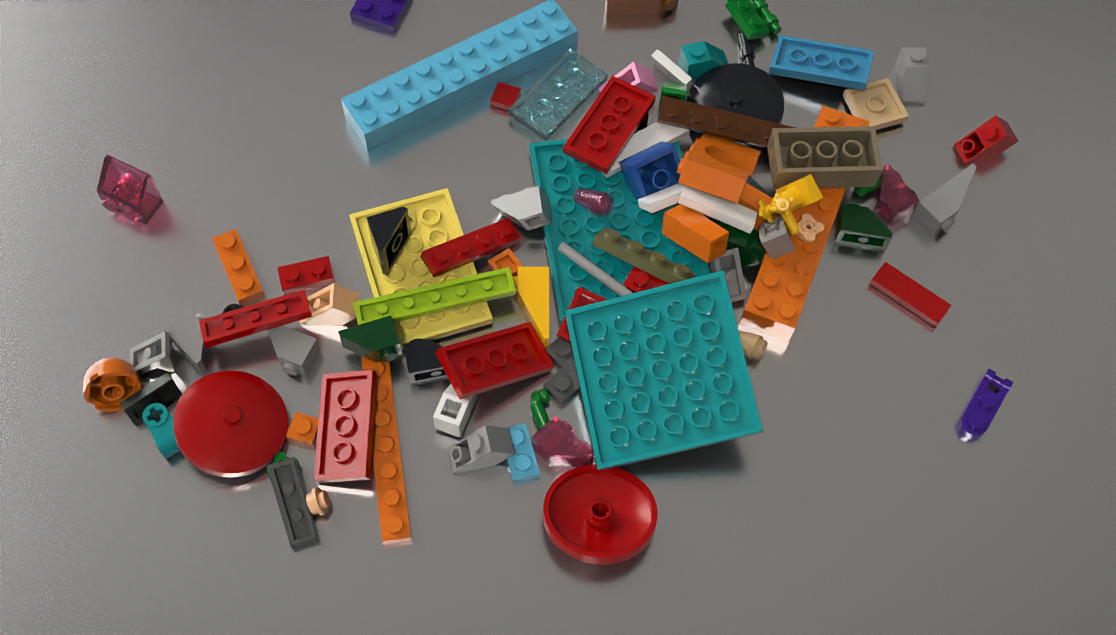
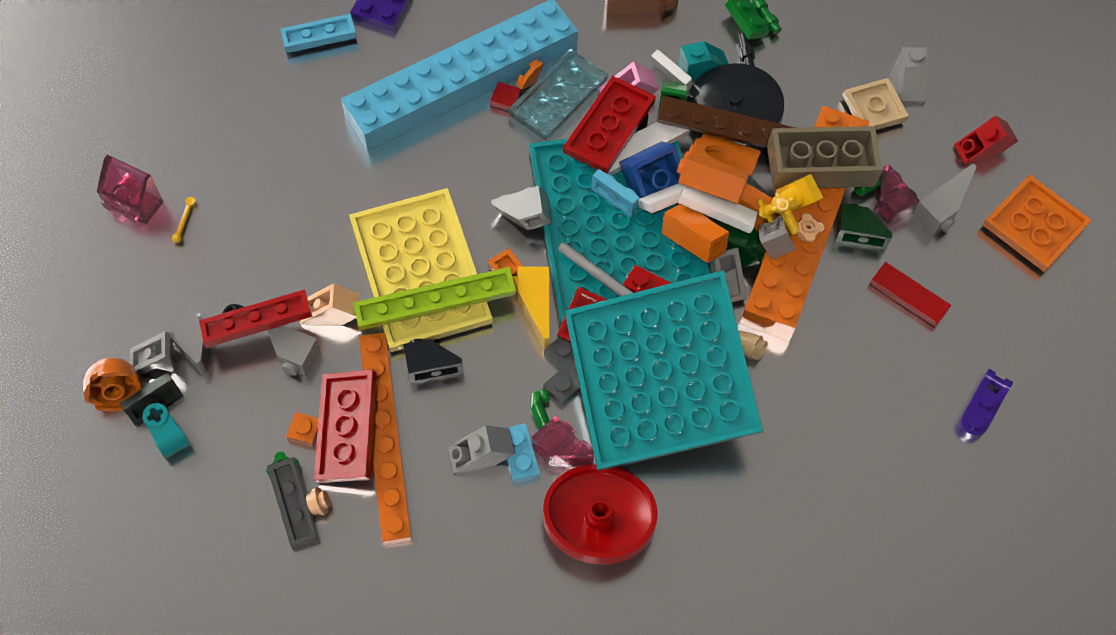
(190, 202): none -> yellow hinge
(230, 423): red dish -> none
(238, 266): orange plate -> none
(305, 275): red plate -> none
(318, 33): none -> medium azure plate
(373, 340): dark green slope -> none
(389, 235): black slope -> none
(452, 412): white slope -> none
(470, 247): red plate -> none
(494, 360): red plate -> none
(531, 76): none -> orange tile
(595, 201): clear pink cone -> none
(615, 193): none -> medium azure plate
(640, 257): olive plate -> none
(822, 62): dark azure plate -> none
(1036, 222): none -> orange plate

